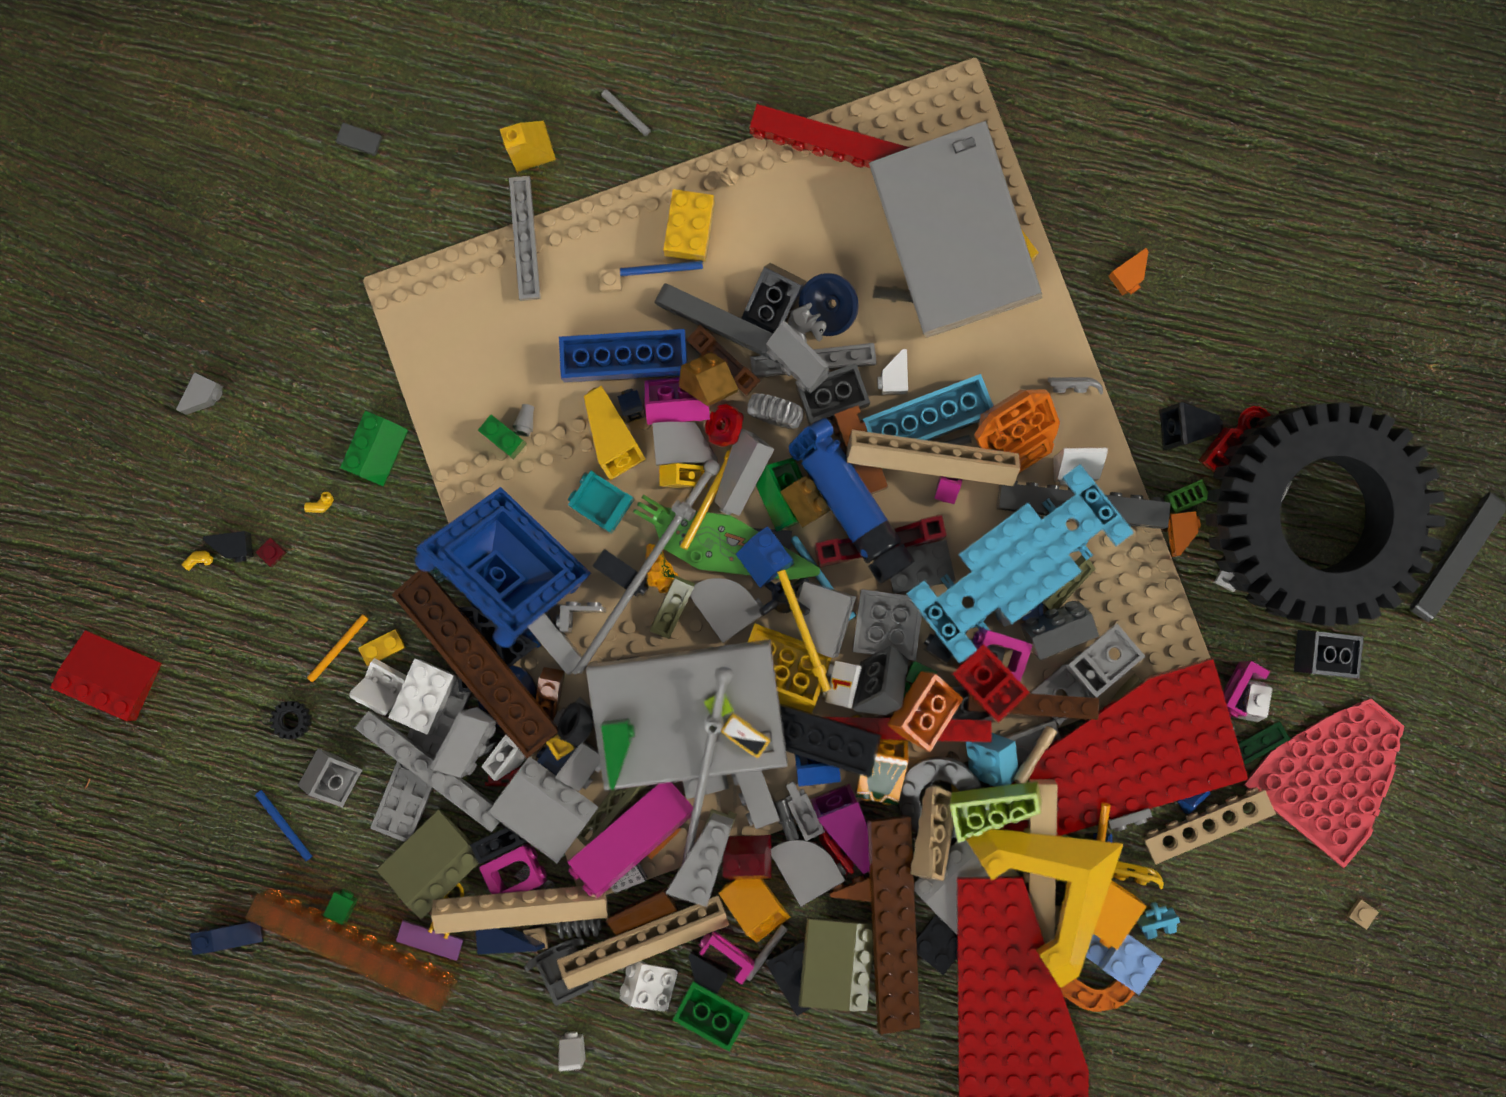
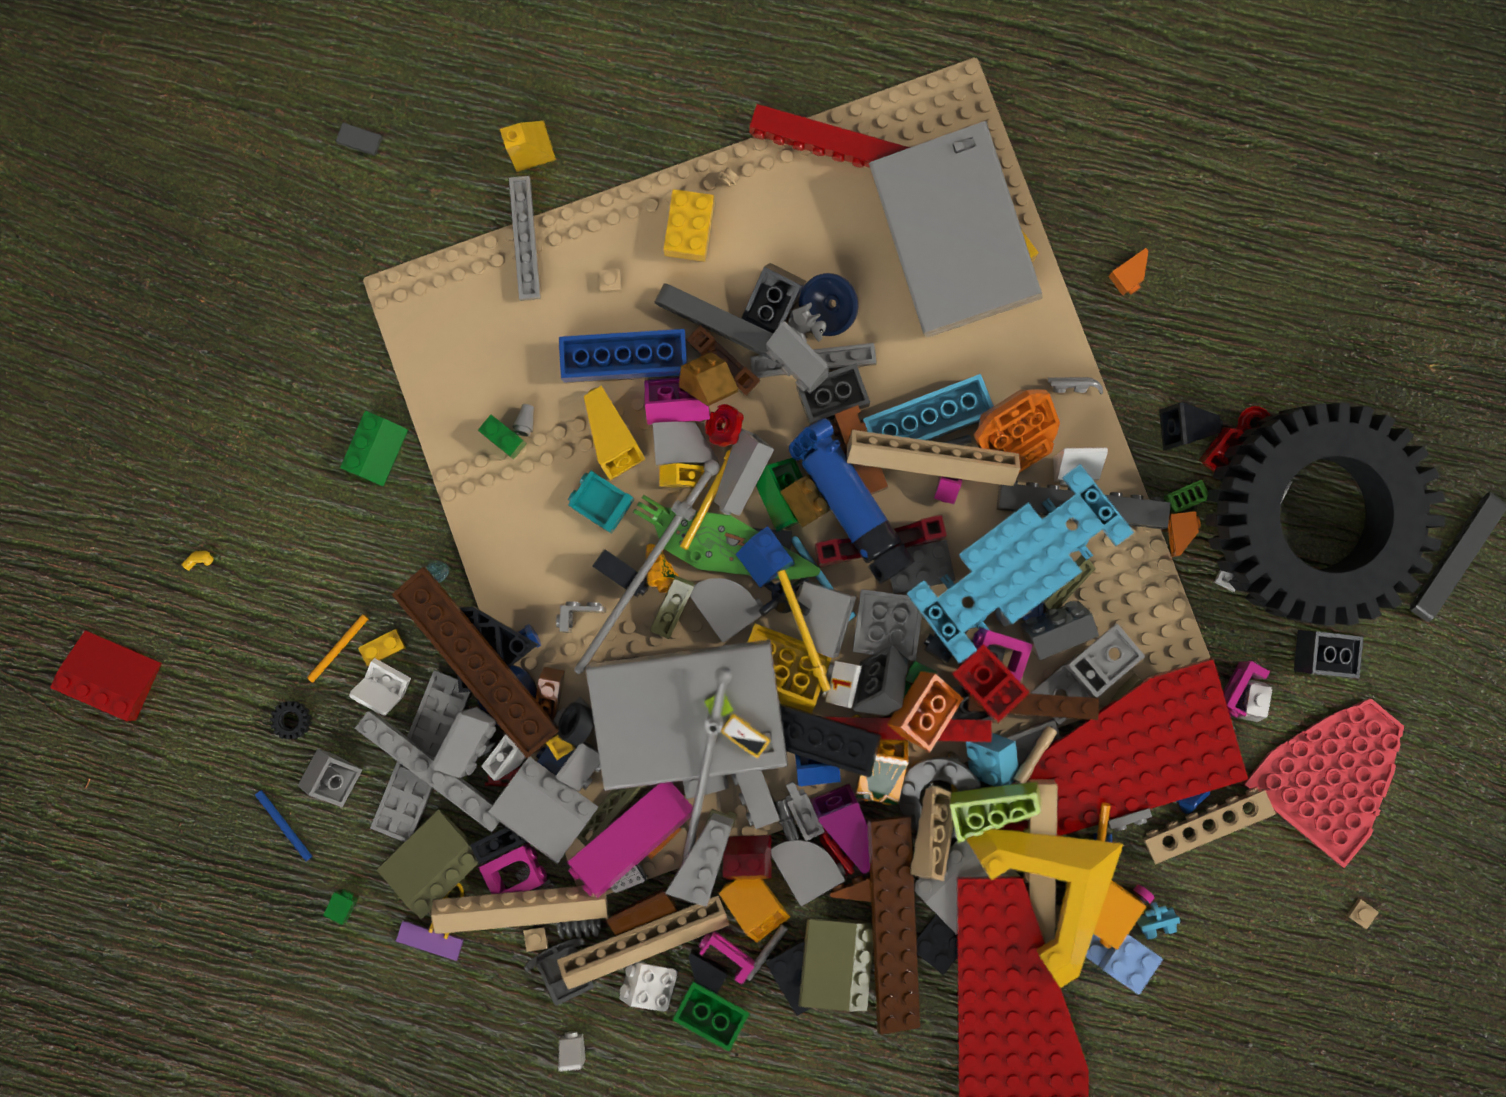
(199, 395): light grey slope -> none
(225, 937): dark blue slope -> none
(232, 546): black slope -> none
(270, 552): dark red plate -> none
(321, 506): yellow arm -> none
(352, 949): clear orange brick -> none
(423, 696): white brick -> none
(503, 564): blue piece -> none
(505, 941): dark blue slope -> none
(556, 643): light grey slope -> none
(616, 740): green slope -> none
(625, 112): light grey bar -> none
(631, 405): black slope -> none
(662, 268): blue bar -> none
(775, 410): light grey gear -> none
(892, 293): clear smoke pin -> none
(895, 376): white slope -> none
(1097, 998): orange plate -> none
(1140, 874): yellow piece -> none
(1143, 894): none -> dark pink tile
(1262, 742): dark green plate -> none

